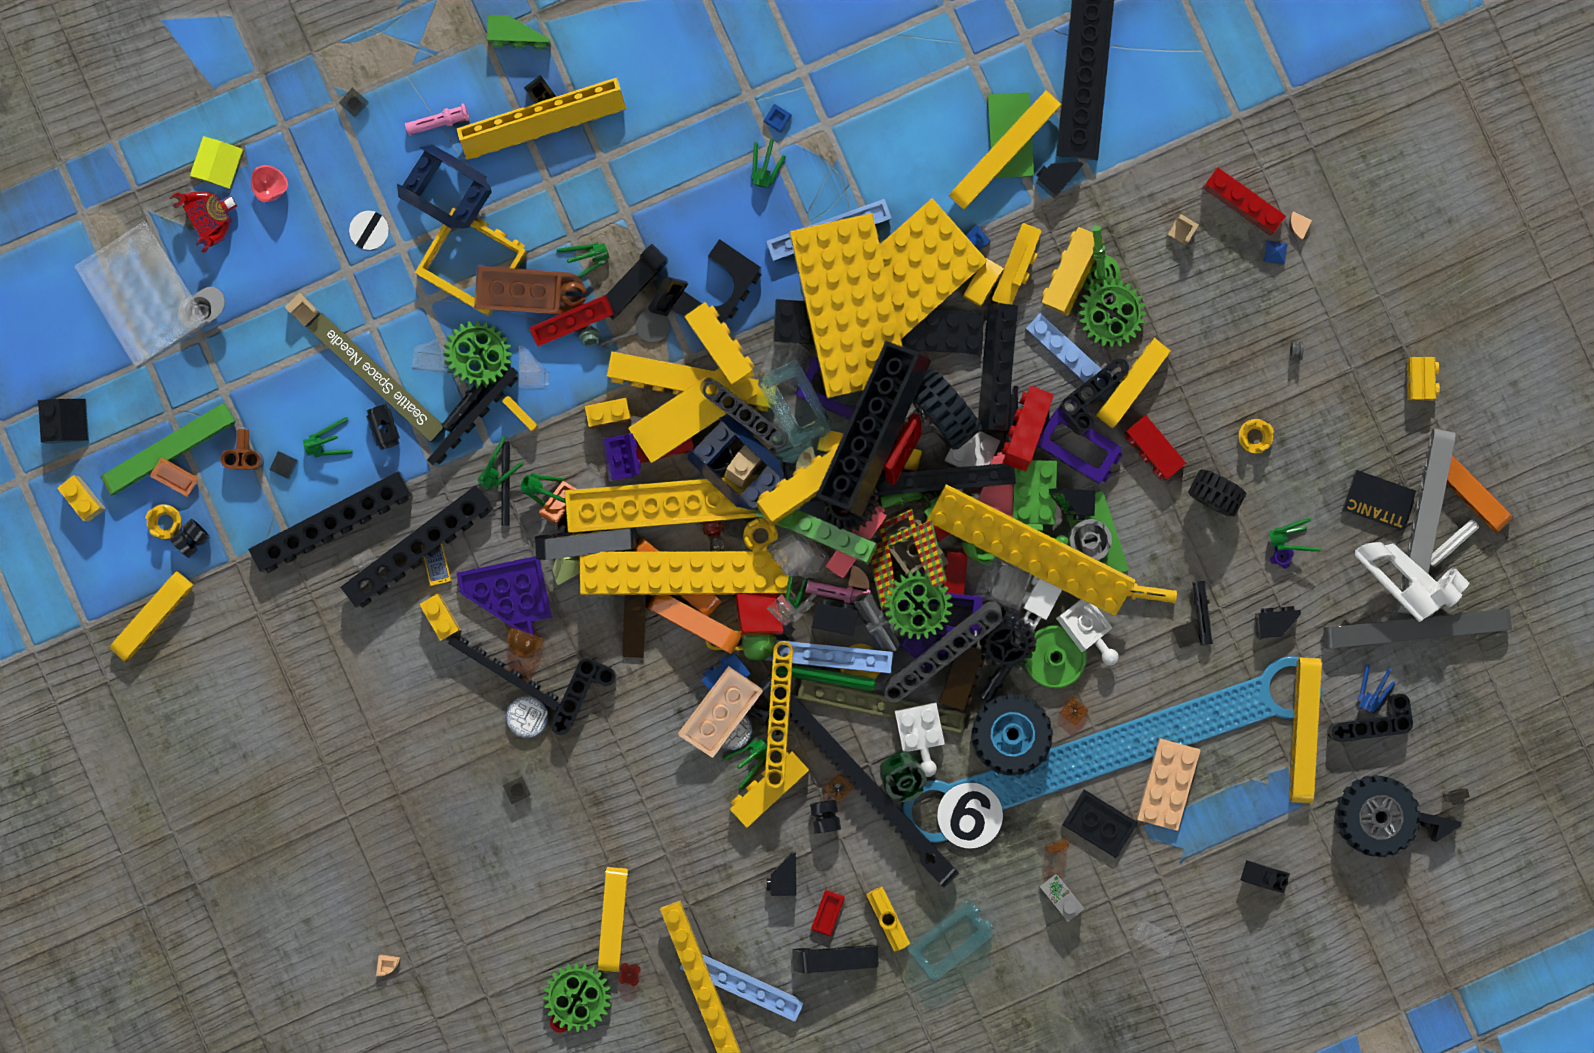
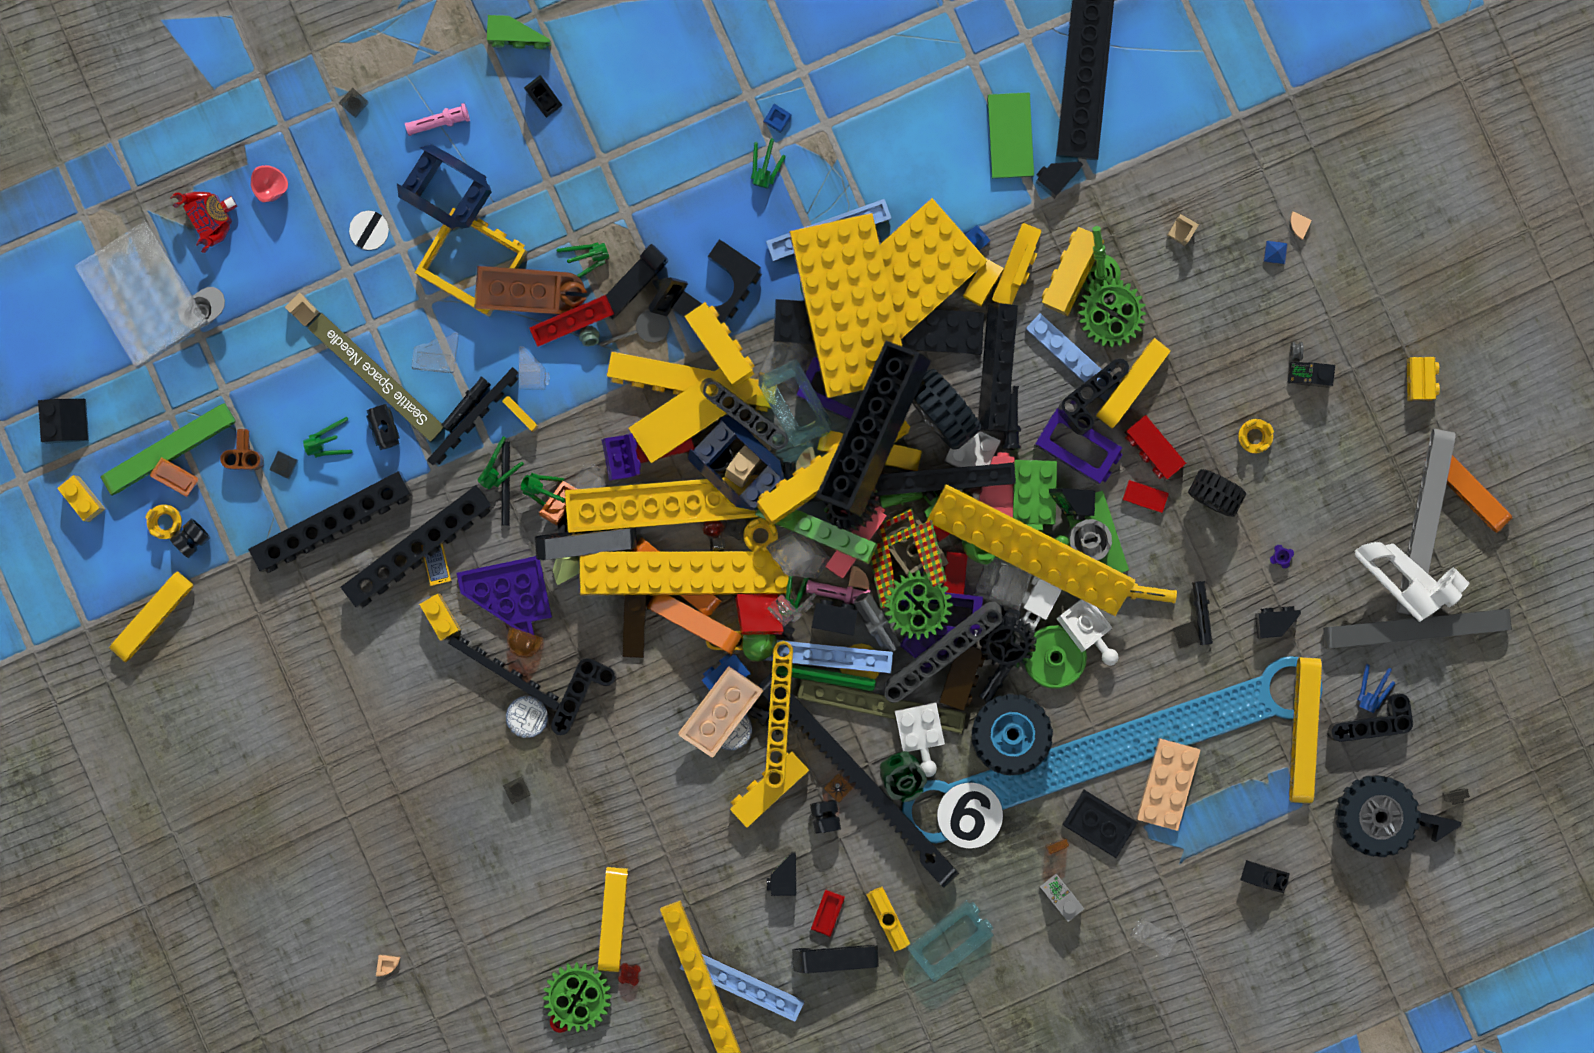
(216, 162): neon yellow slope -> none
(460, 362): bright green gear -> none
(541, 118): yellow brick -> none
(608, 413): yellow brick -> none
(758, 751): green plant -> none
(903, 449): red tile -> none
(1005, 150): yellow beam -> none
(1027, 429): red brick -> none
(1073, 711): clear orange tile -> none
(1145, 496): none -> red tile
(1244, 201): red brick -> none
(1279, 536): green plant -> none
(1311, 374): none -> black slope
(1379, 500): black tile -> none
(1453, 542): white axle -> none

